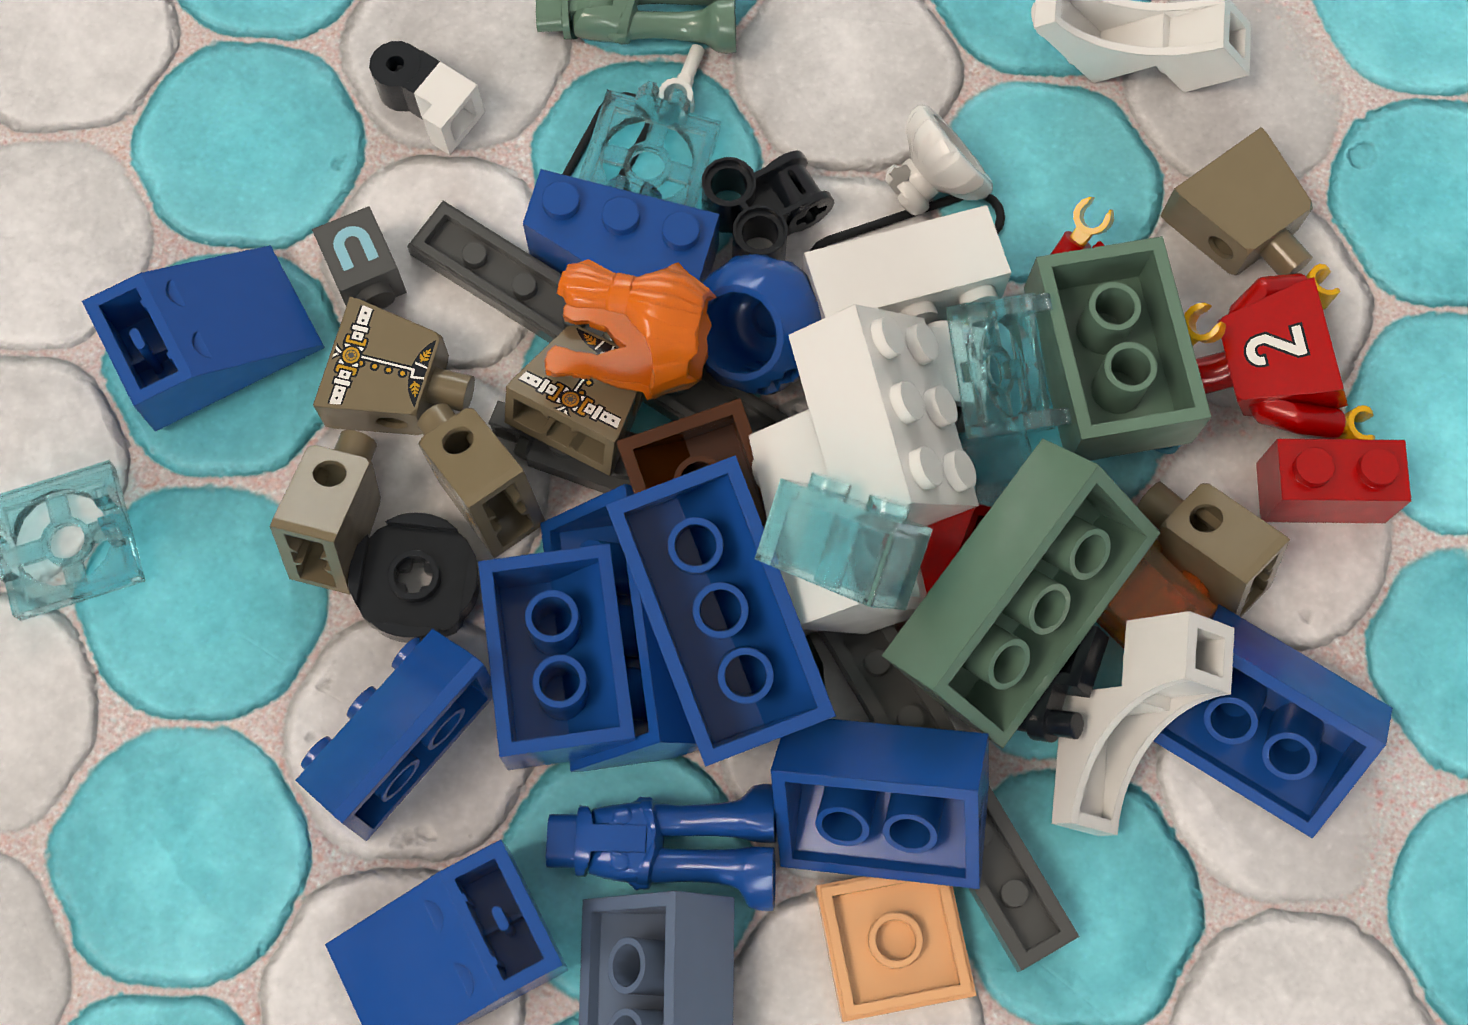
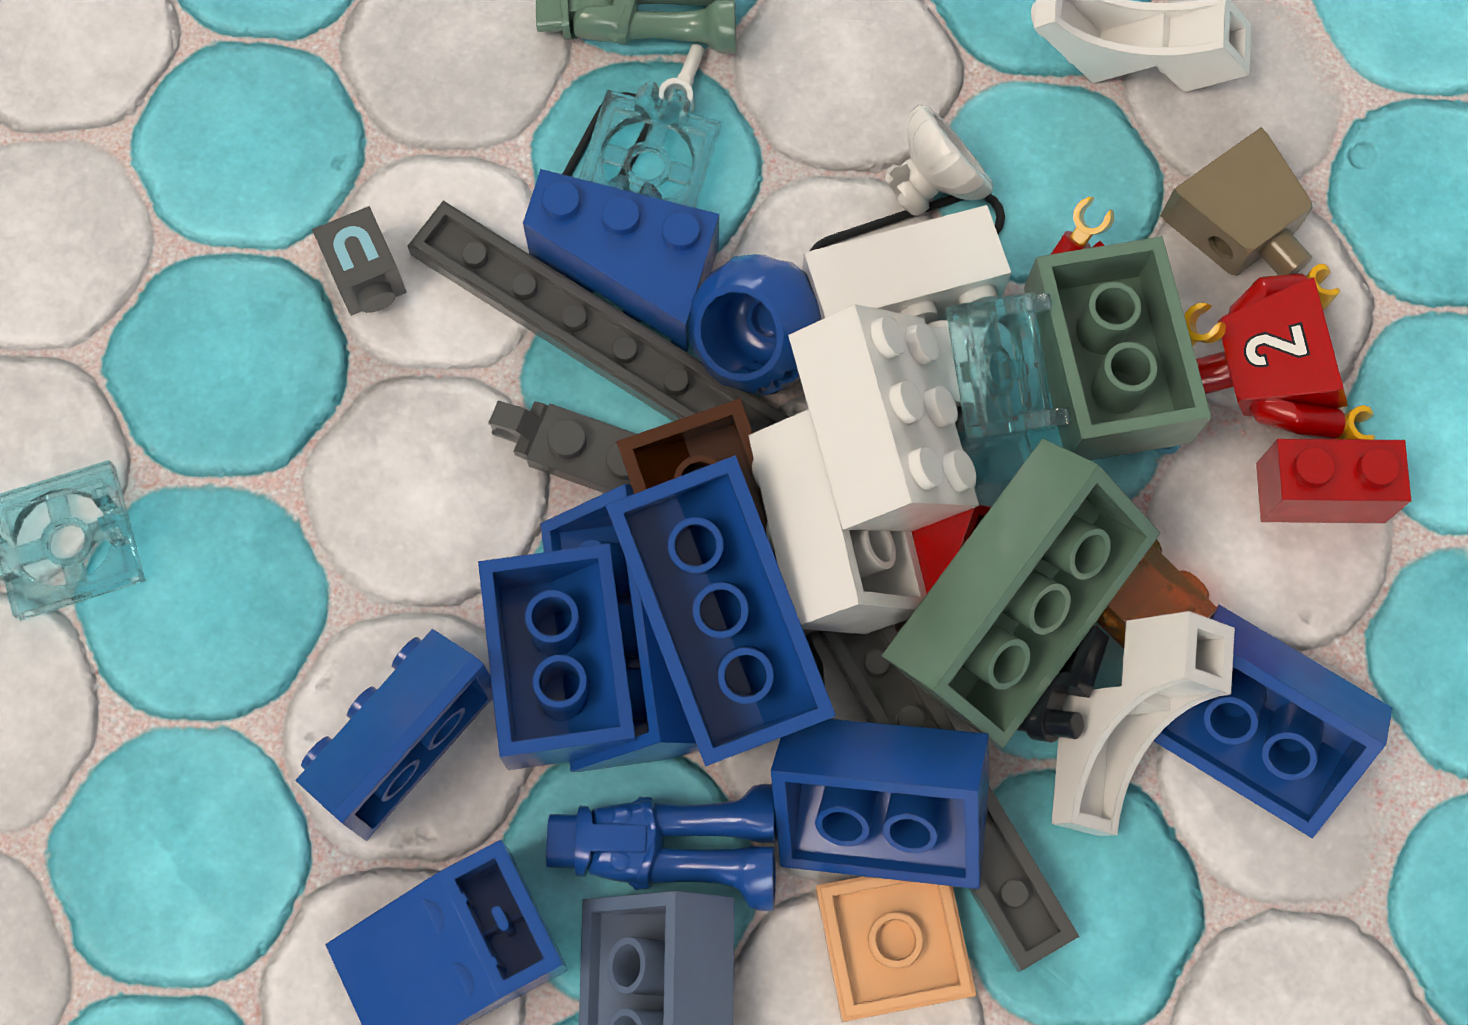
(201, 331): blue slope -> none
(328, 511): dark tan torso -> none
(386, 374): dark tan torso -> none
(392, 551): black plate -> none
(429, 89): leg -> none
(479, 476): dark tan torso -> none
(571, 412): dark tan torso -> none
(651, 318): orange piece -> none
(771, 202): black piece -> none
(843, 543): clear light blue brick -> none
(1216, 542): dark tan torso -> none

